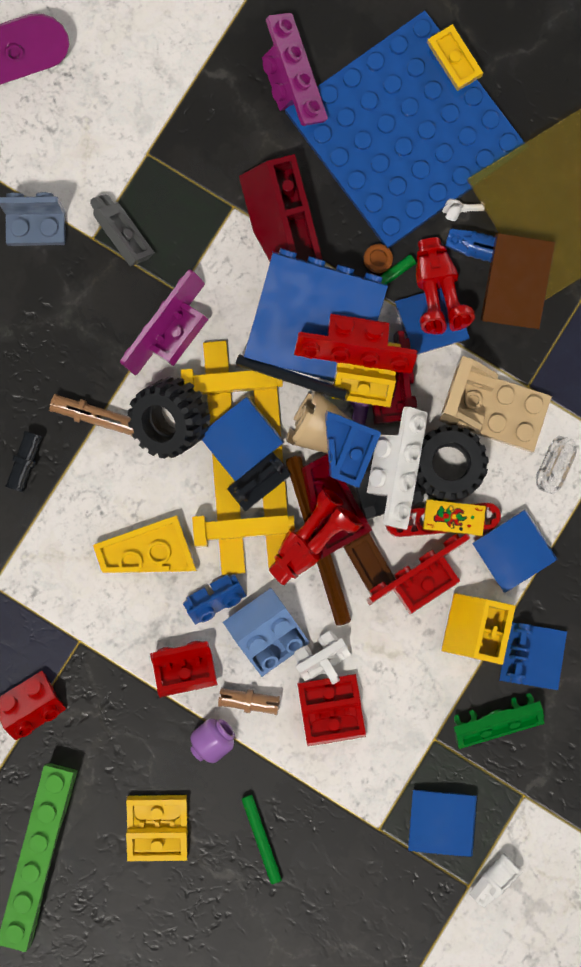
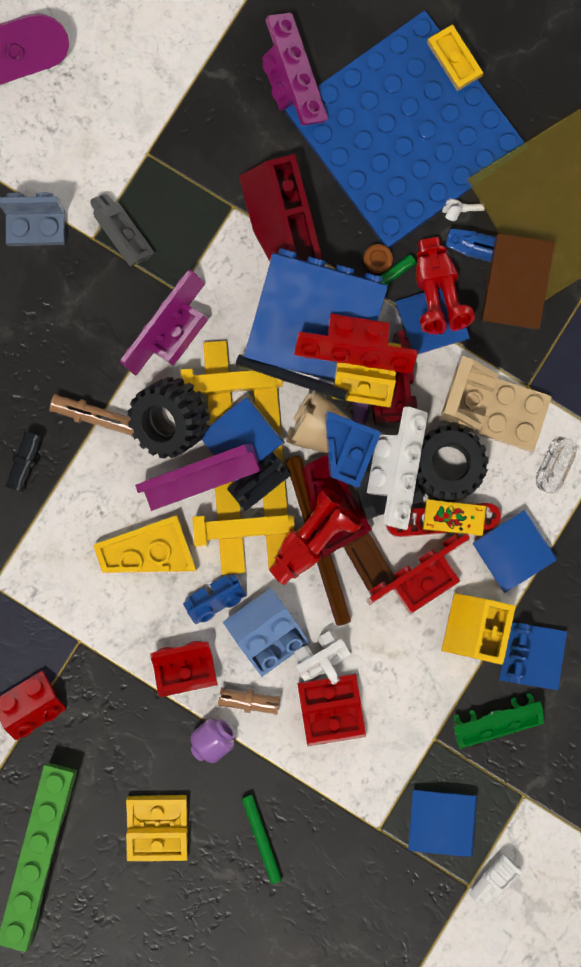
(200, 476): none -> magenta fence

